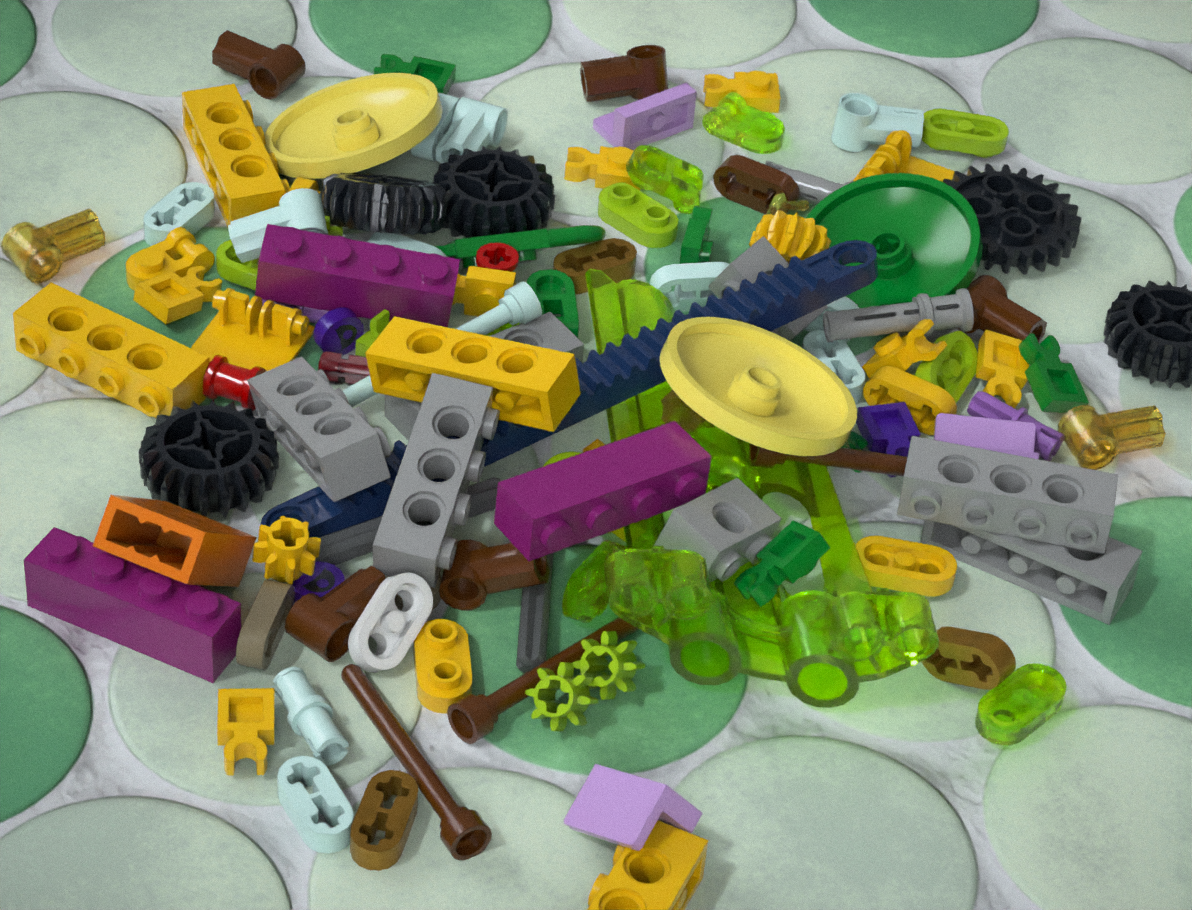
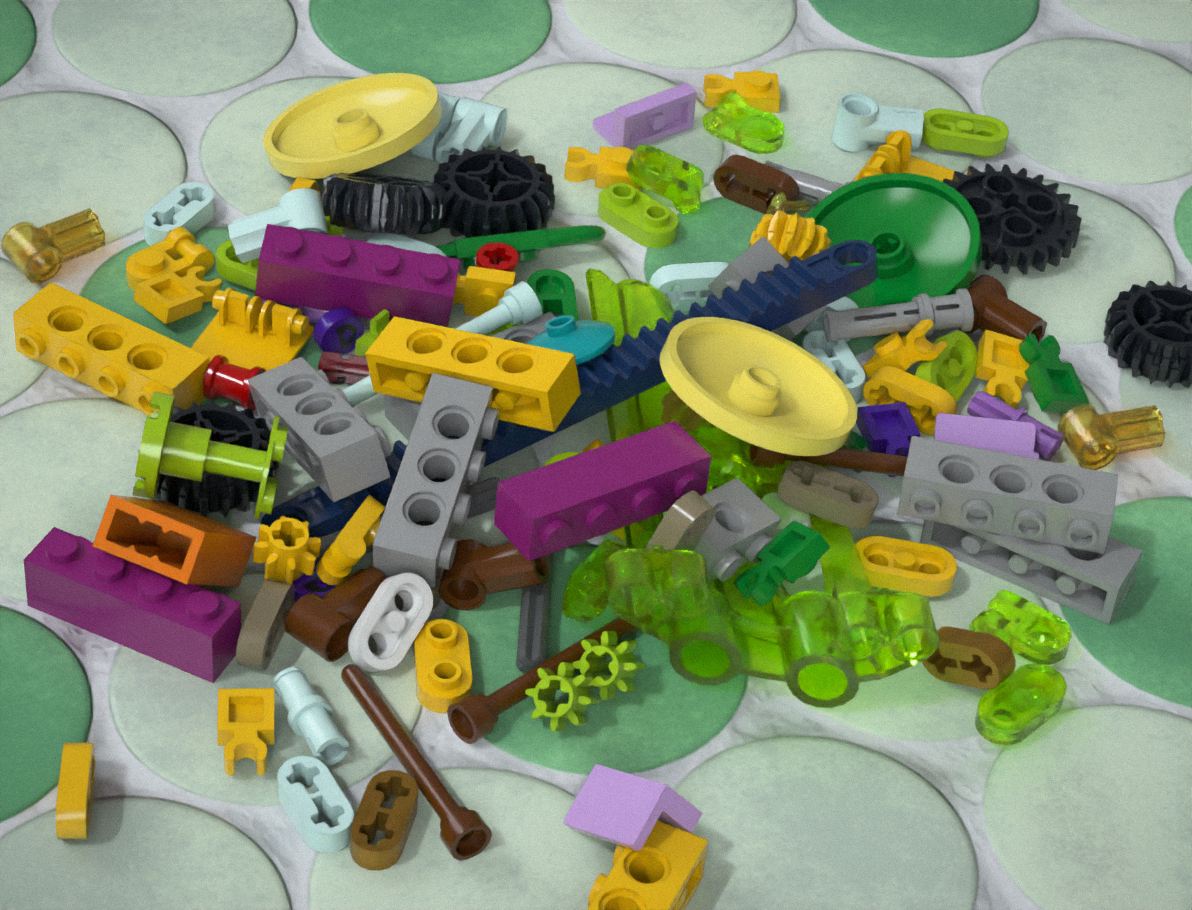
(75, 791): none -> yellow beam
(189, 452): none -> lime piece
(231, 152): yellow brick -> none
(266, 68): reddish brown piece -> none
(351, 543): none -> yellow plate
(438, 72): green plate -> none
(582, 337): none -> teal dish
(611, 256): pearl gold beam -> none
(634, 75): reddish brown piece -> none
(683, 523): none -> dark tan beam
(695, 245): green plate -> none
(828, 494): none -> dark tan beam
(1037, 632): none -> clear neon green plate

